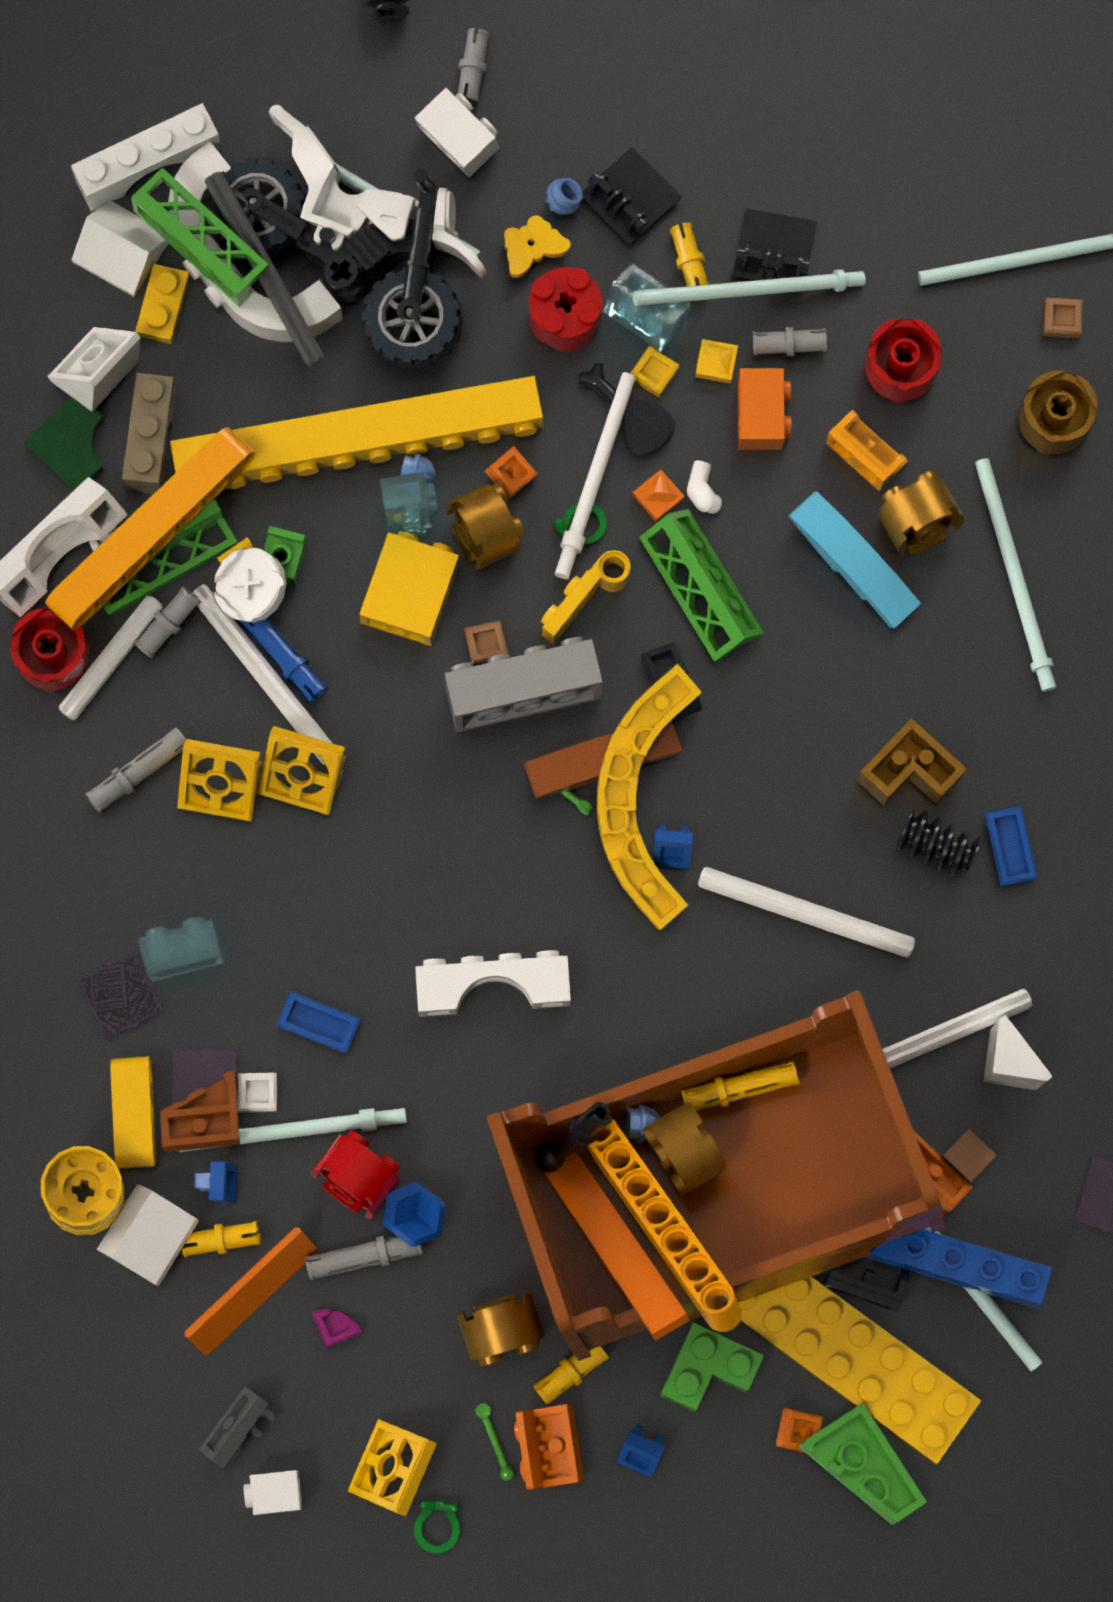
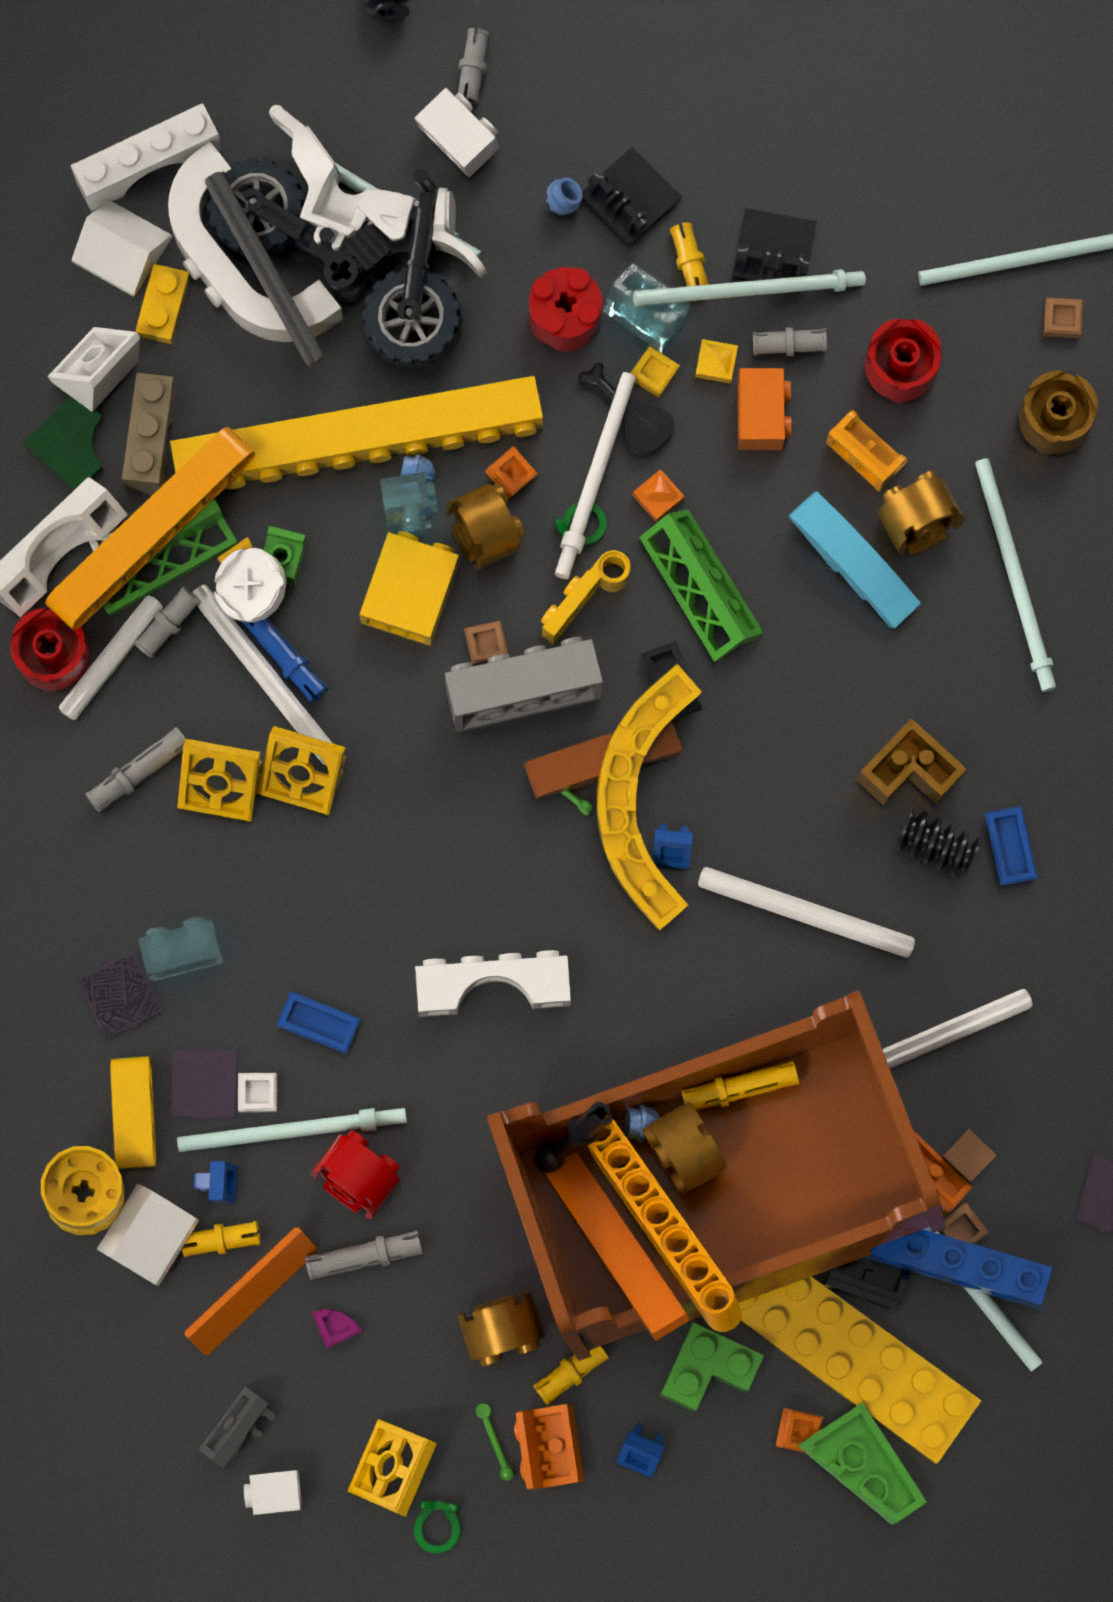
(192, 248): bright green fence -> none
(203, 1119): dark orange wing -> none
(414, 1214): blue panel -> none
(546, 242): yellow animal -> none
(700, 492): white arm -> none
(964, 1226): none -> medium nougat tile
(1012, 1060): white slope -> none

